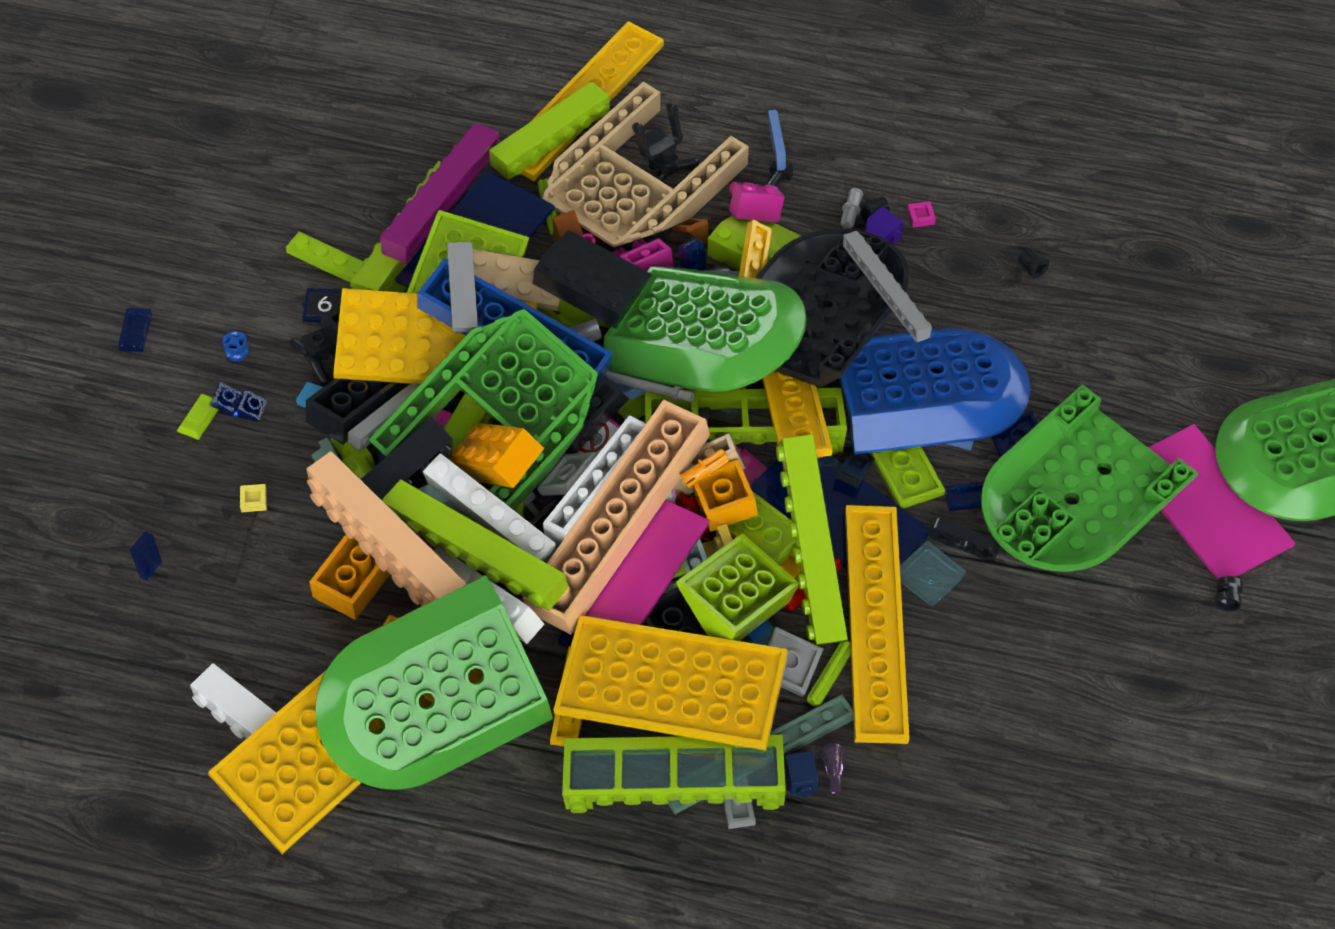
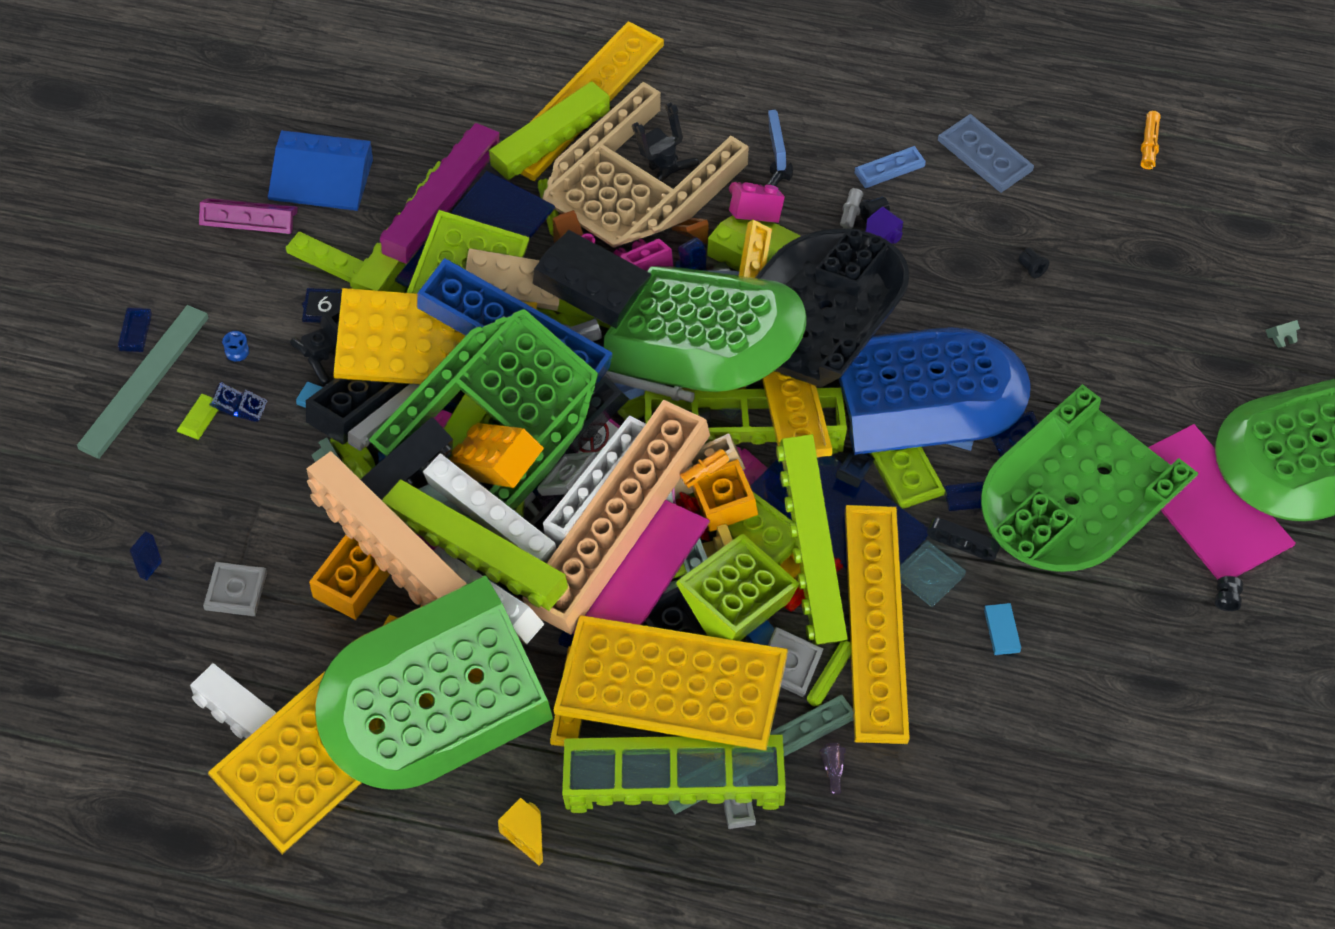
(142, 382): none -> sand green tile
(235, 589): none -> light grey tile
(247, 215): none -> magenta fence
(253, 498): light yellow plate -> none
(320, 170): none -> blue slope
(462, 286): light grey tile -> none
(524, 829): none -> yellow slope
(801, 774): dark blue brick -> none
(887, 286): light grey piece -> none
(889, 167): none -> medium blue tile
(921, 214): dark pink tile -> none
(985, 153): none -> sand blue tile
(1002, 629): none -> dark azure tile
(1150, 146): none -> light orange pin
(1281, 331): none -> sand green tile

